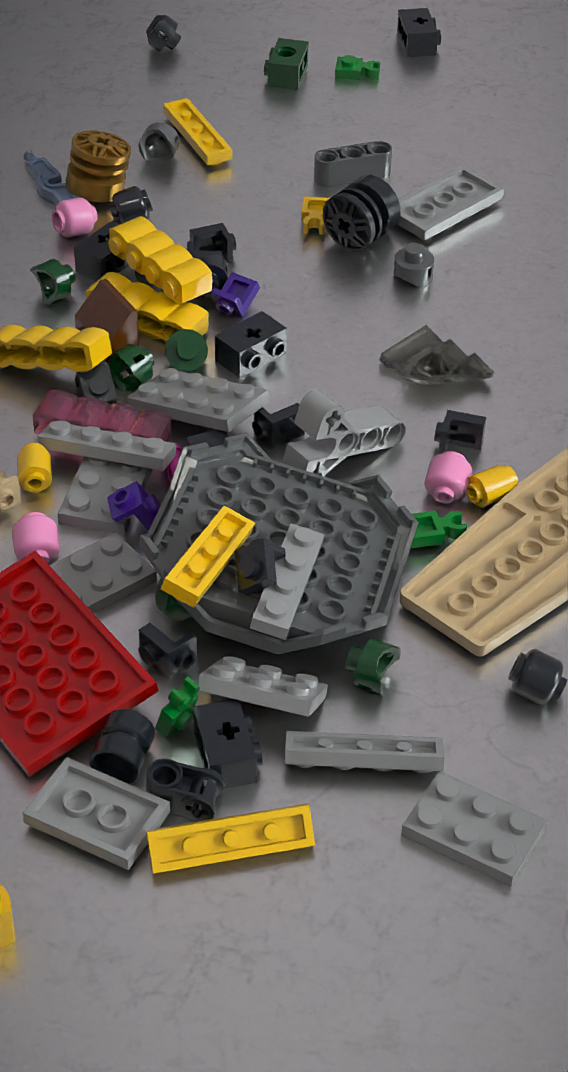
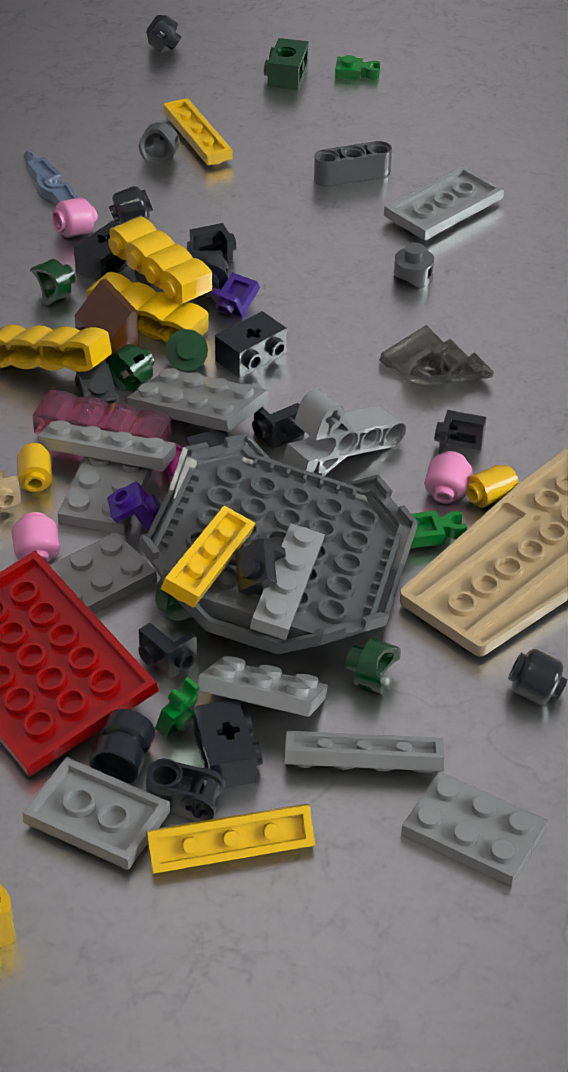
(97, 165): pearl gold wheel -> none
(313, 213): yellow plate -> none
(361, 213): black wheel -> none
(418, 32): black brick -> none

